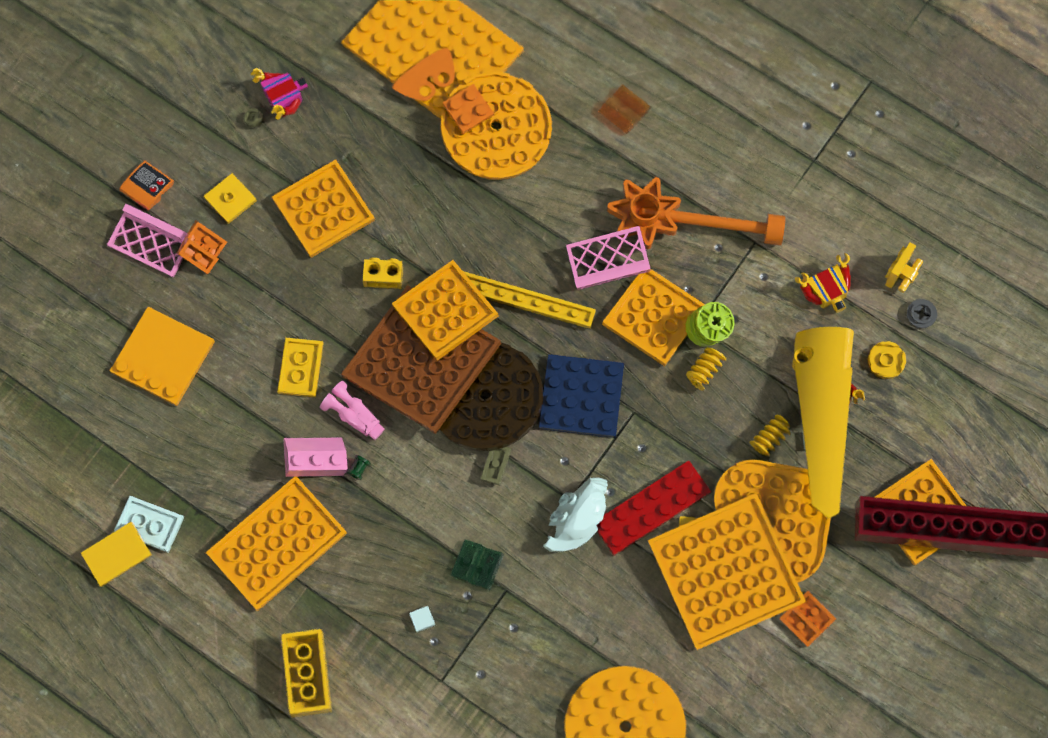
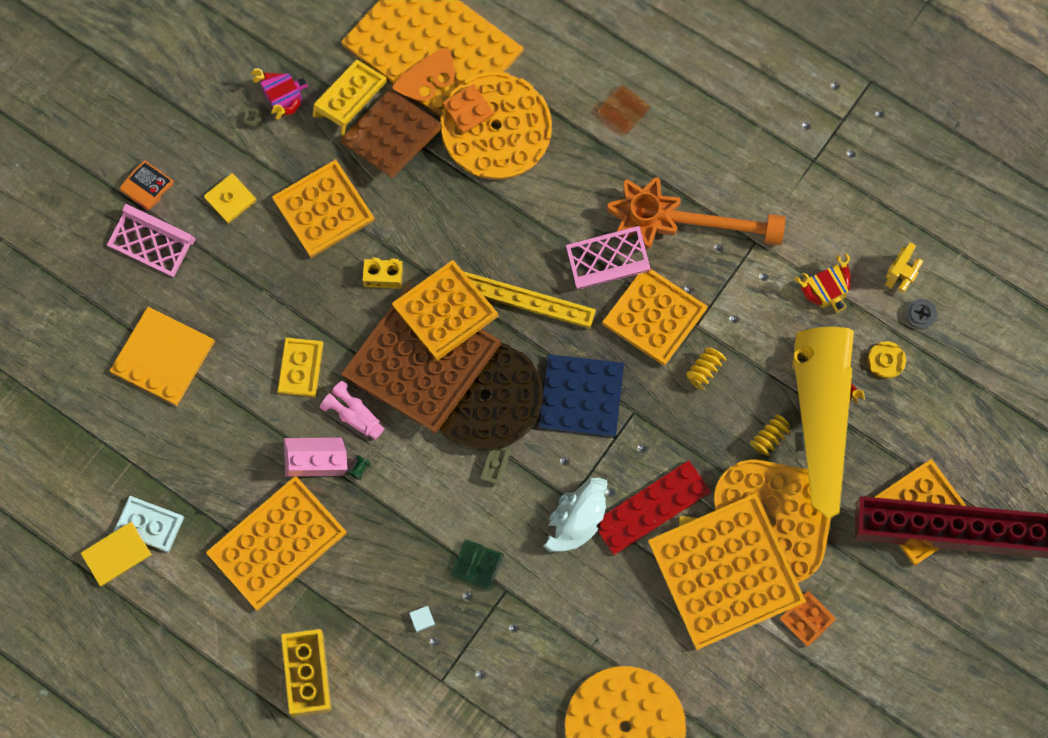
(201, 247): orange slope -> none
(349, 94): none -> yellow plate
(391, 133): none -> dark orange plate
(700, 326): lime wheel -> none

